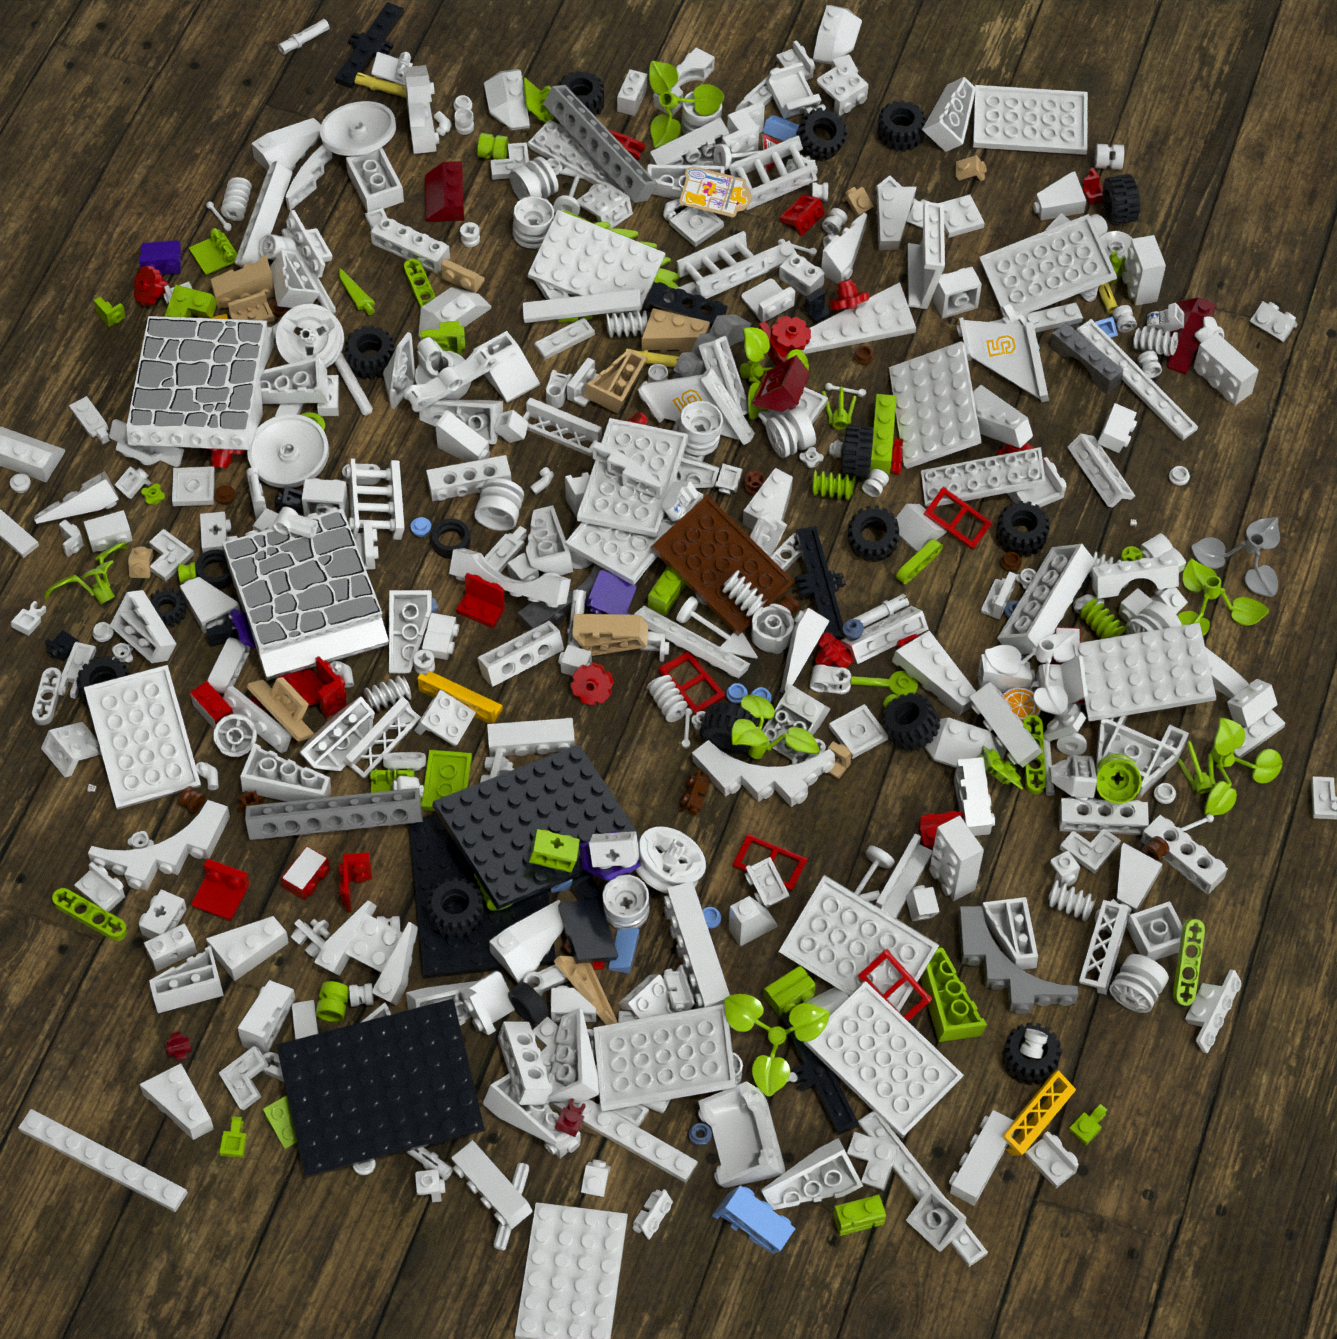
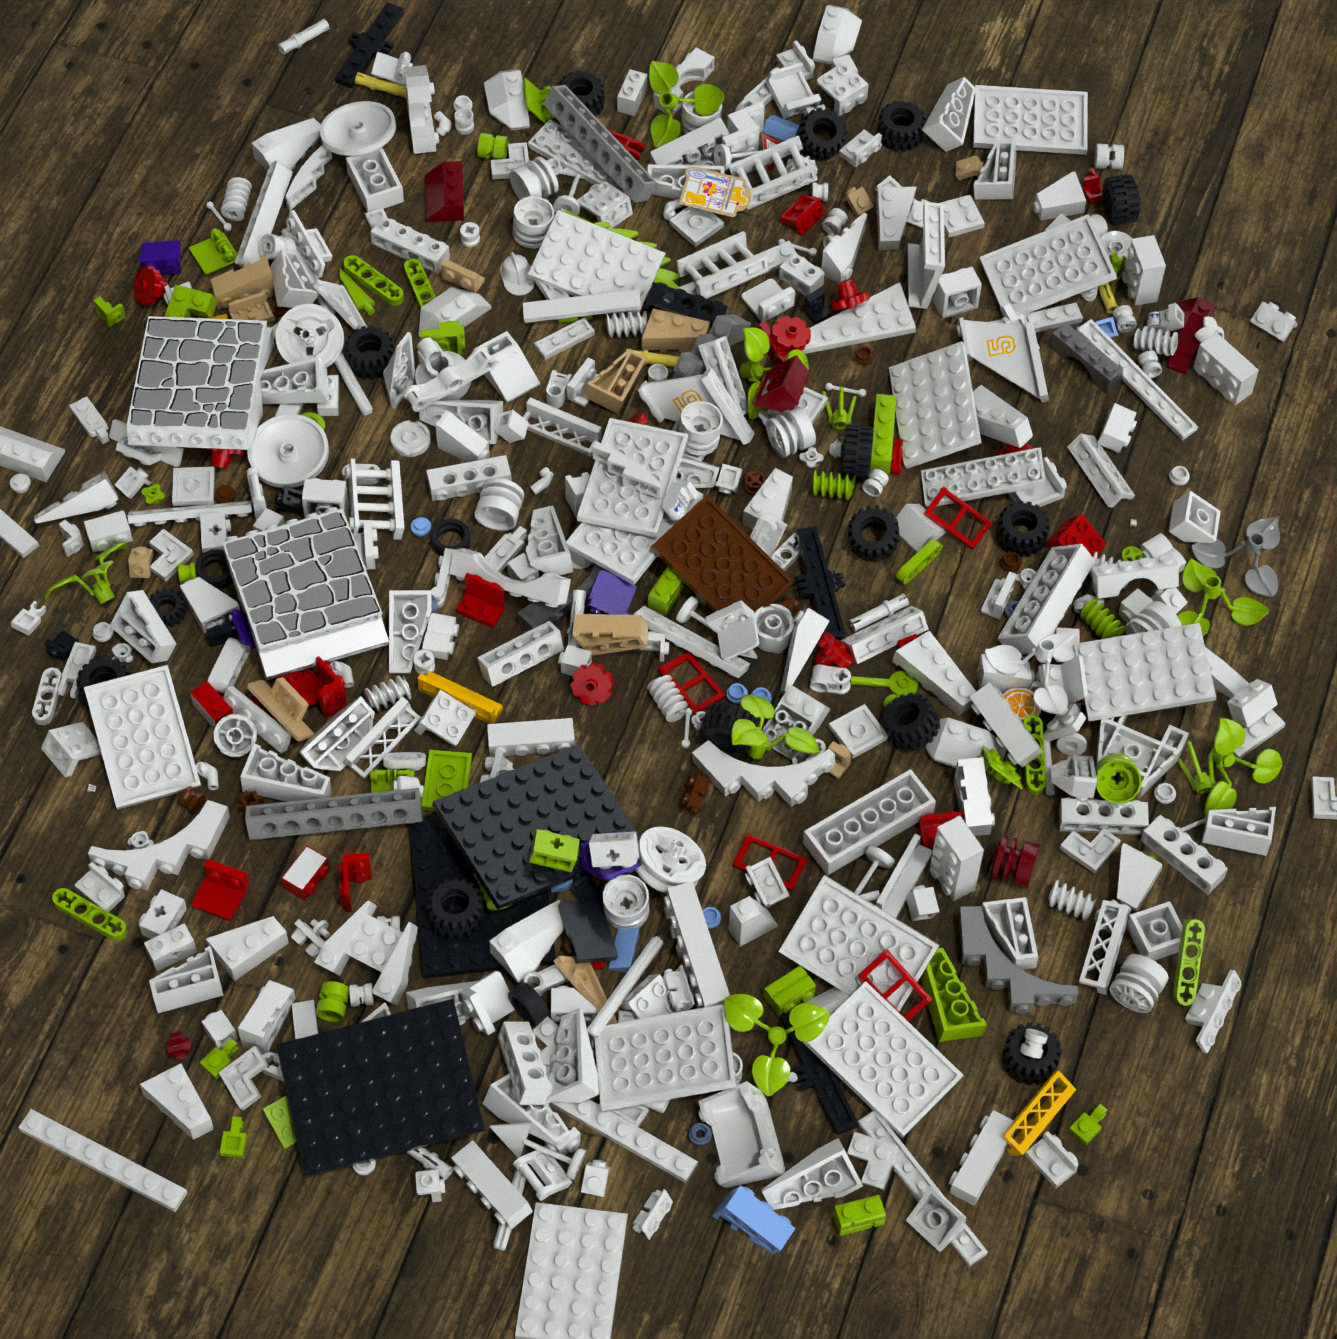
(181, 514): none -> white plate
(218, 1029): none -> white brick
(218, 1060): none -> lime plate
(290, 521): white piece -> none
(340, 300): none -> white wing
(372, 281): none -> lime beam
(410, 438): none -> white tile
(443, 578): none -> white plate
(515, 275): none -> white piece
(516, 1137): none -> white piece
(547, 1170): none -> white plate
(570, 1119): dark red plate -> none
(625, 986): none -> white axle
(735, 629): none -> white bracket
(743, 594): white piece -> none
(853, 628): sand blue plate -> none
(861, 148): none -> white bracket
(868, 822): none -> white brick
(998, 174): none -> white wedge
(1014, 861): none -> dark red wheel
(1066, 868): white bracket -> none
(1077, 531): none -> red bracket
(1156, 848): reddish brown wheel -> none
(1194, 519): none -> white slope
(1240, 830): none -> white wedge

